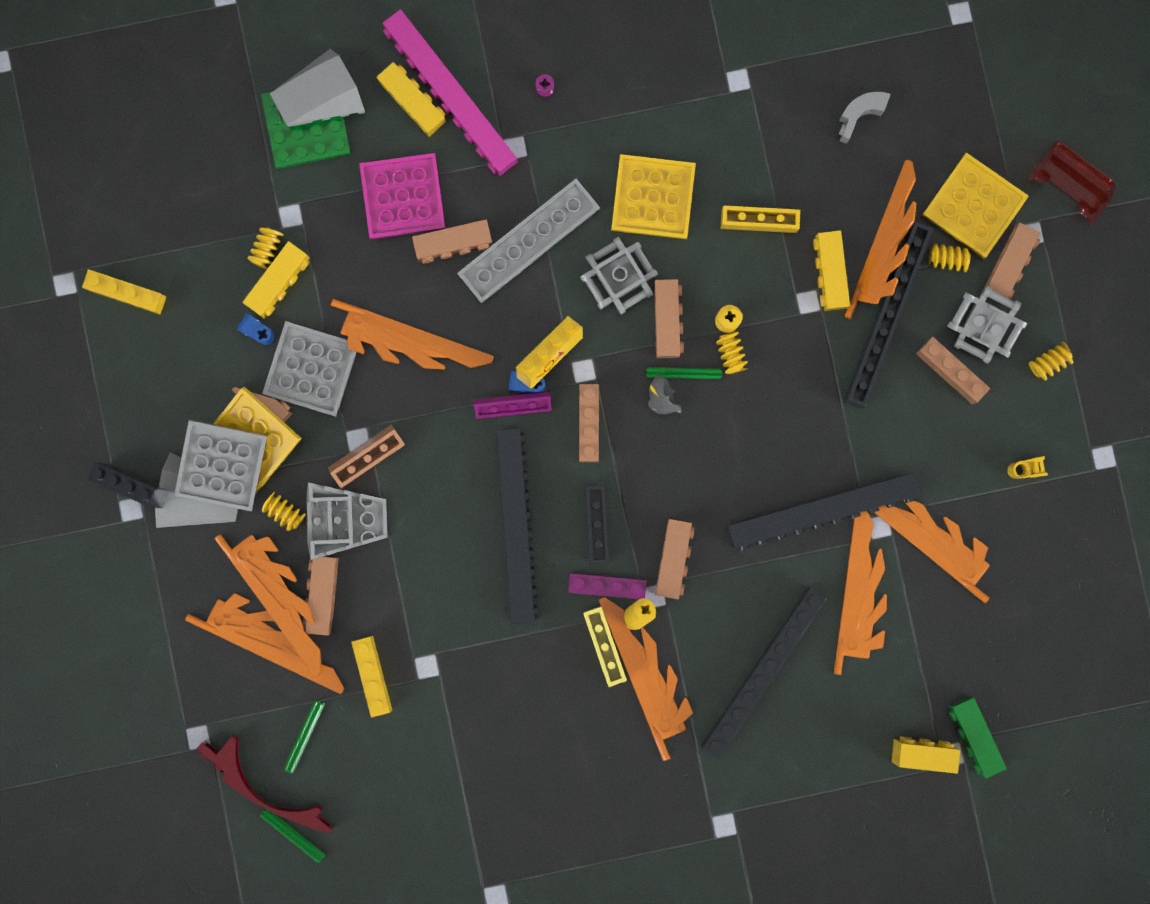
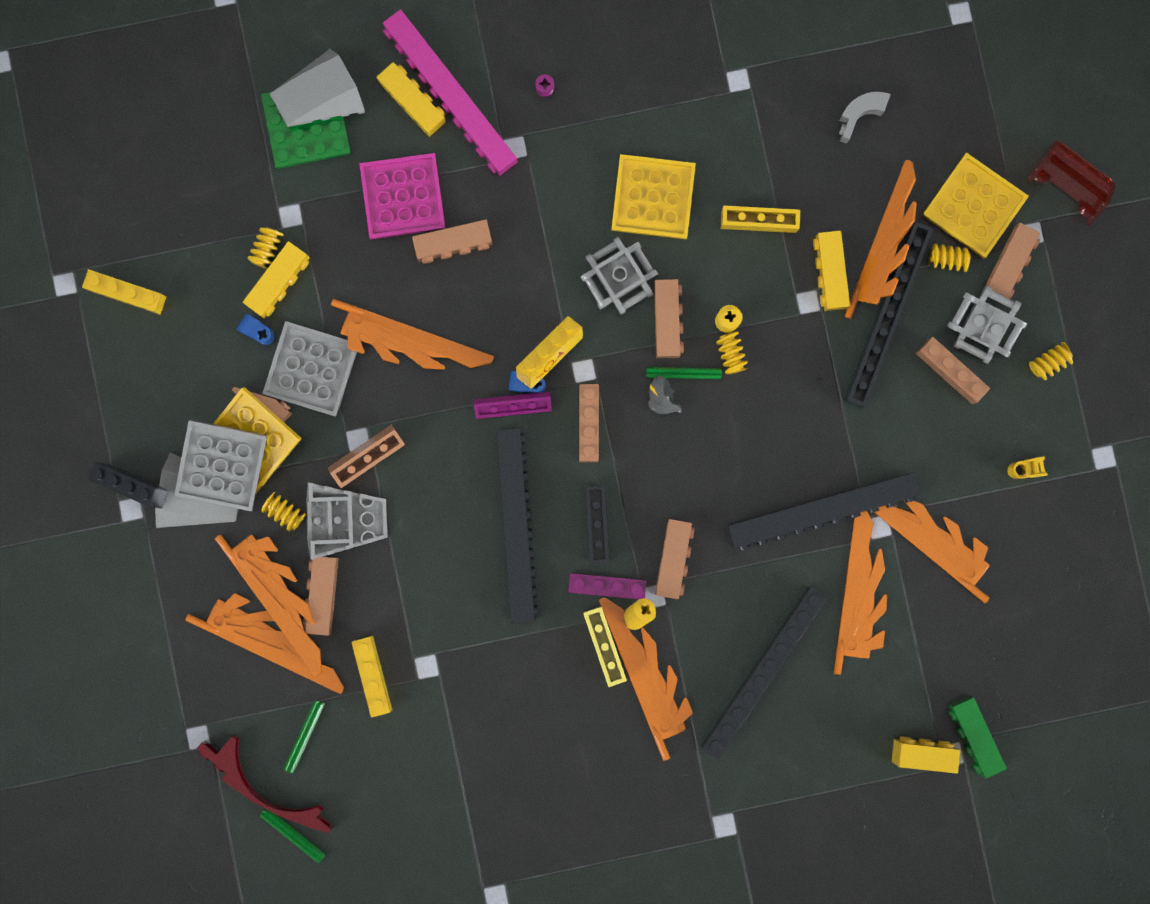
(528, 240): light grey plate -> none

